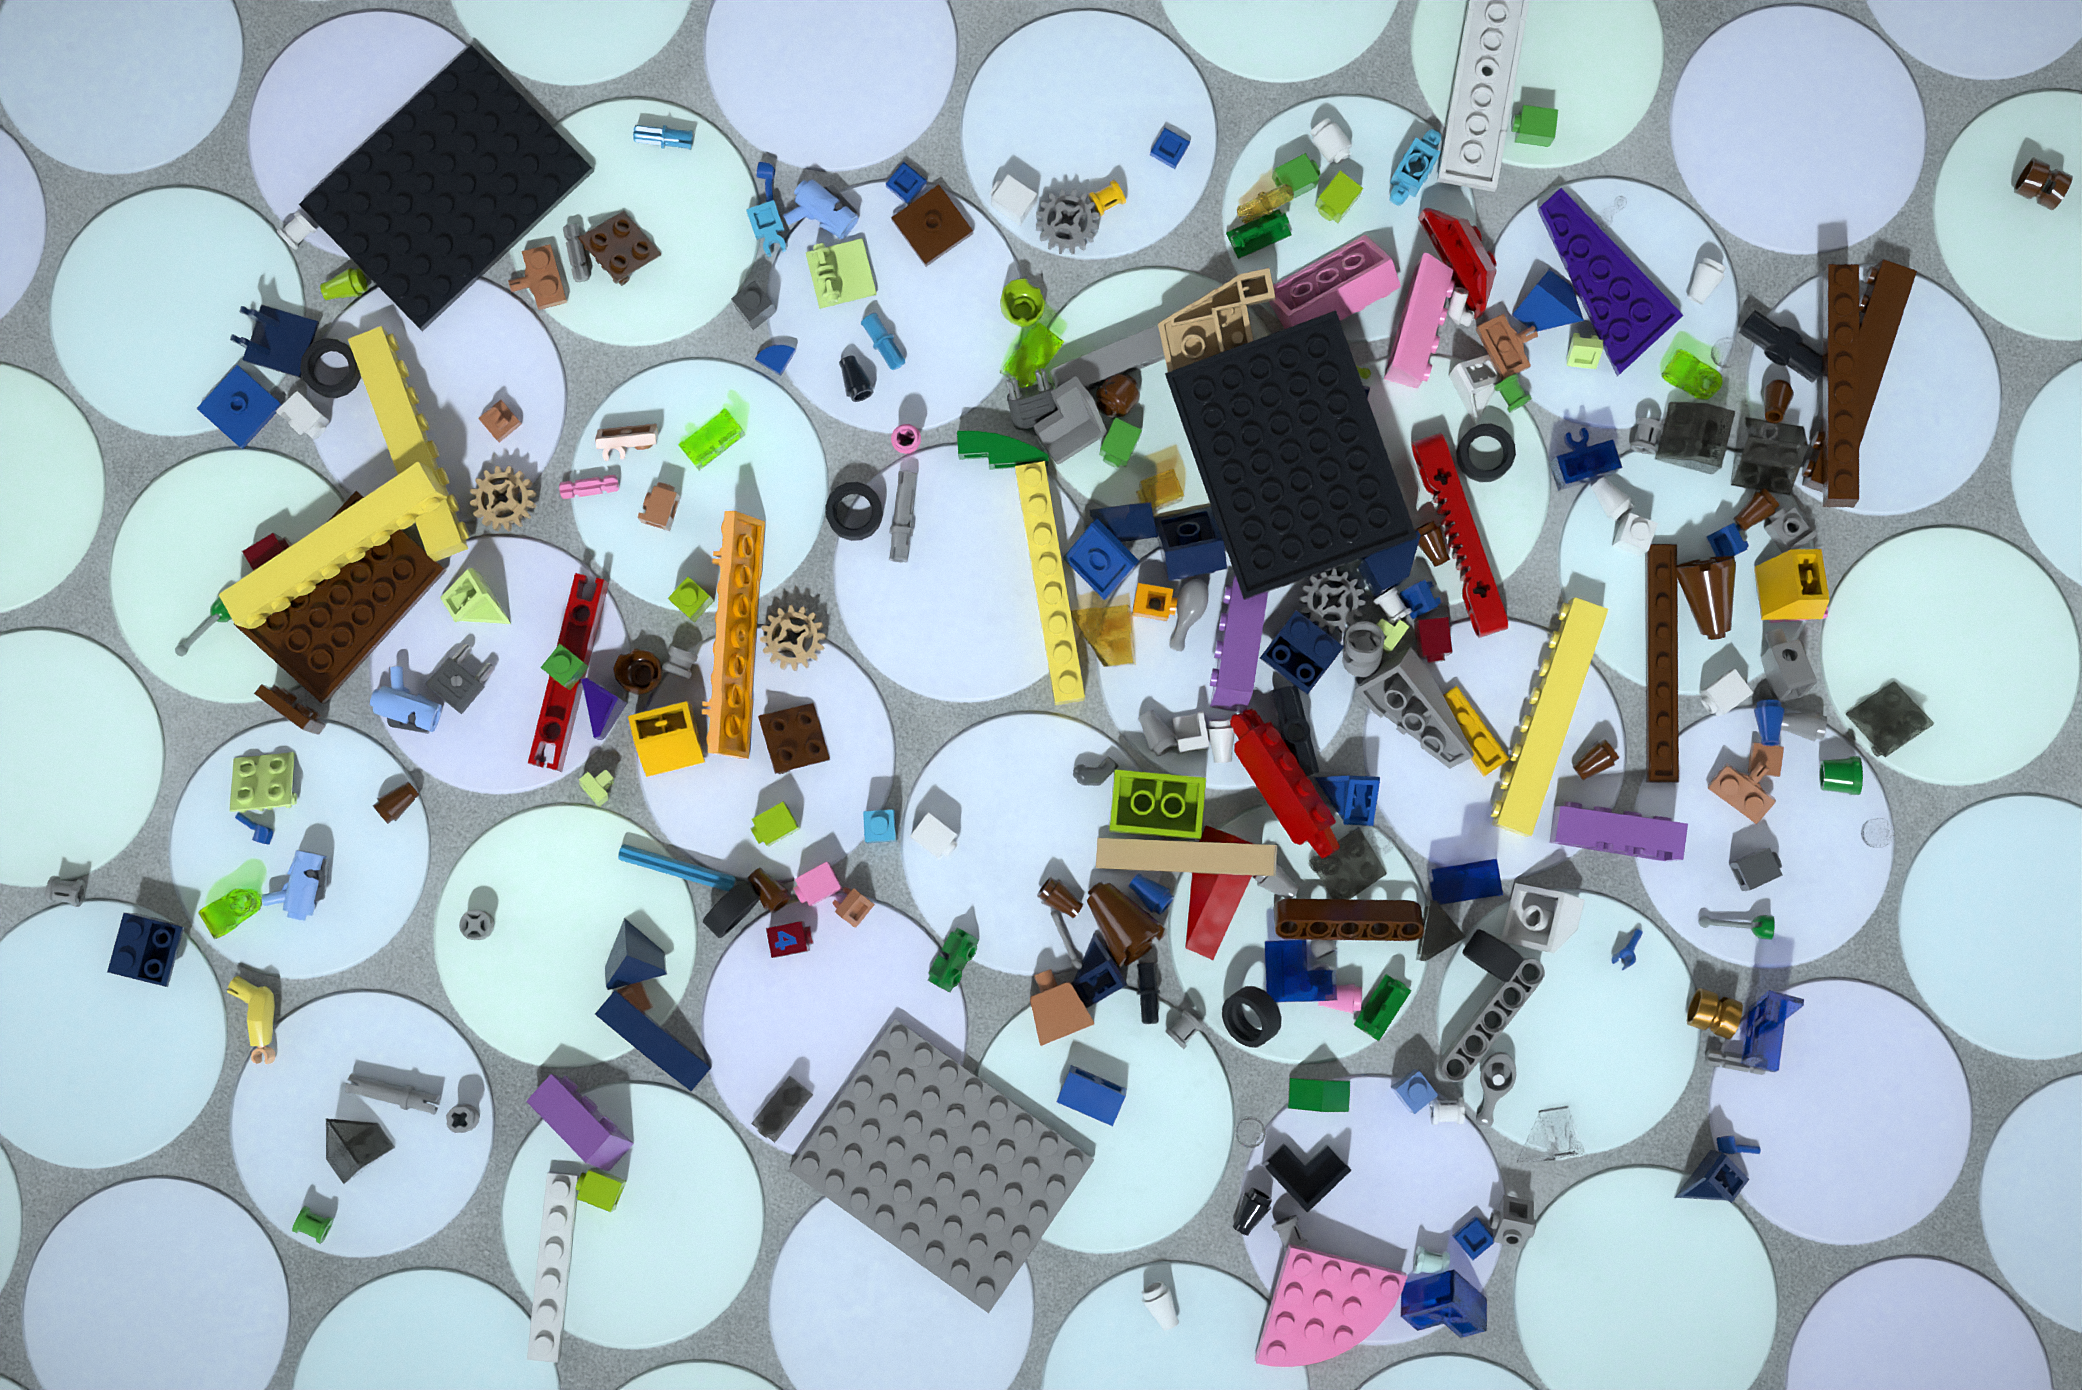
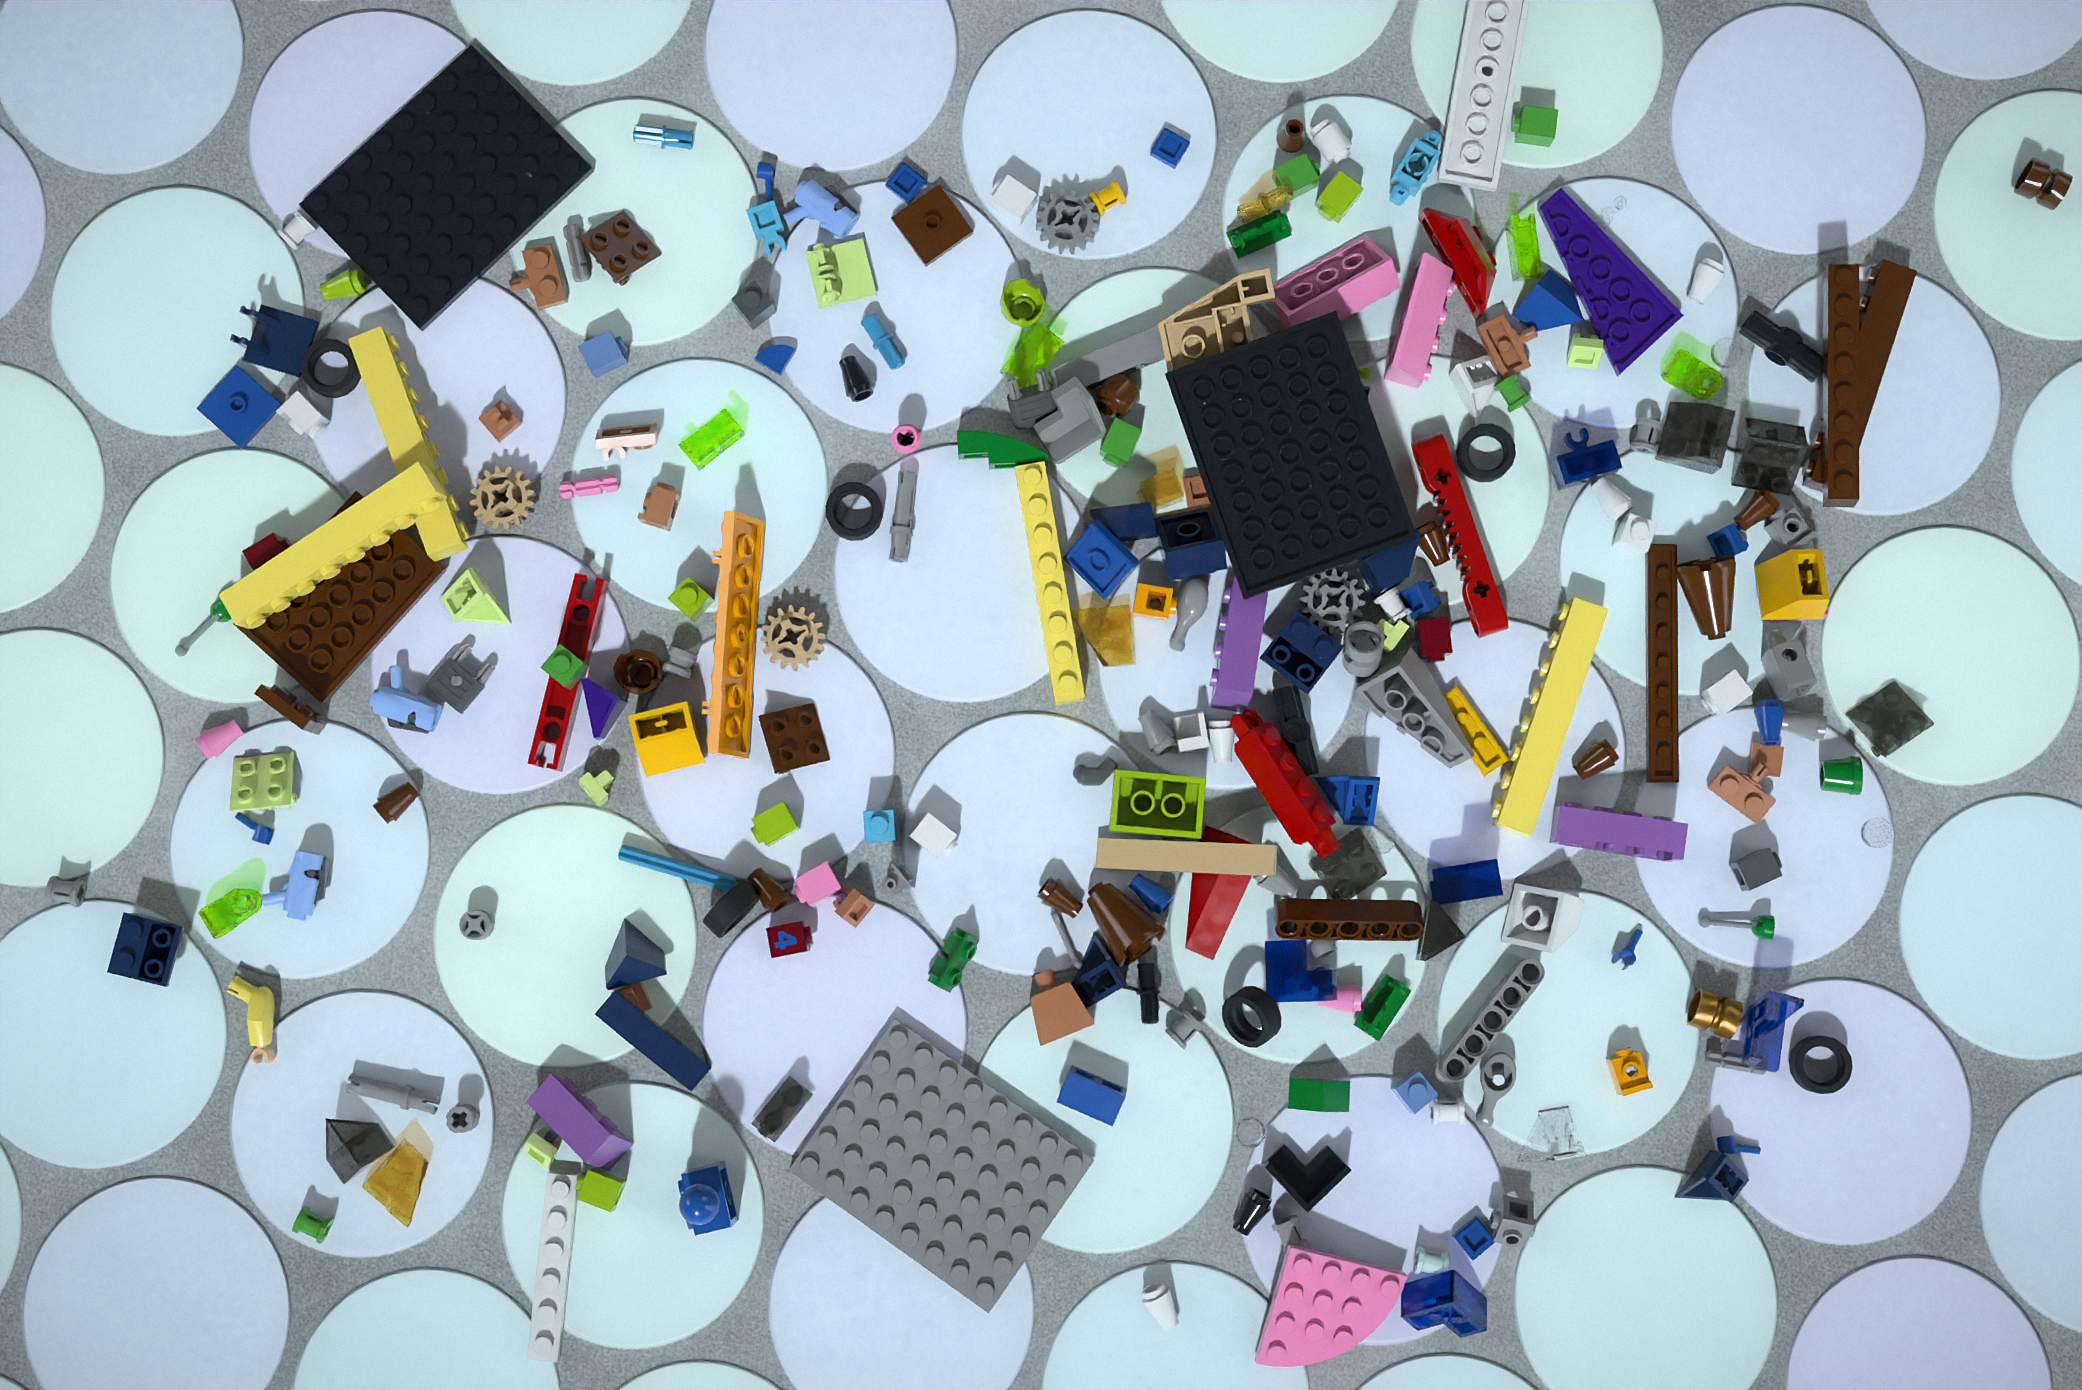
(218, 739): none -> bright pink cone
(399, 1181): none -> clear yellow slope
(540, 1150): none -> yellowish green tile
(604, 353): none -> medium blue brick
(707, 1198): none -> blue brick
(897, 880): none -> light grey hinge
(1195, 491): none -> nougat tile
(1287, 140): none -> reddish brown cone
(1457, 309): white arm -> none
(1492, 955): black tyre -> none
(1523, 248): none -> clear neon green hinge
(1622, 1082): none -> light orange brick
(1777, 399): reddish brown cone -> none
(1843, 1058): none -> black tyre

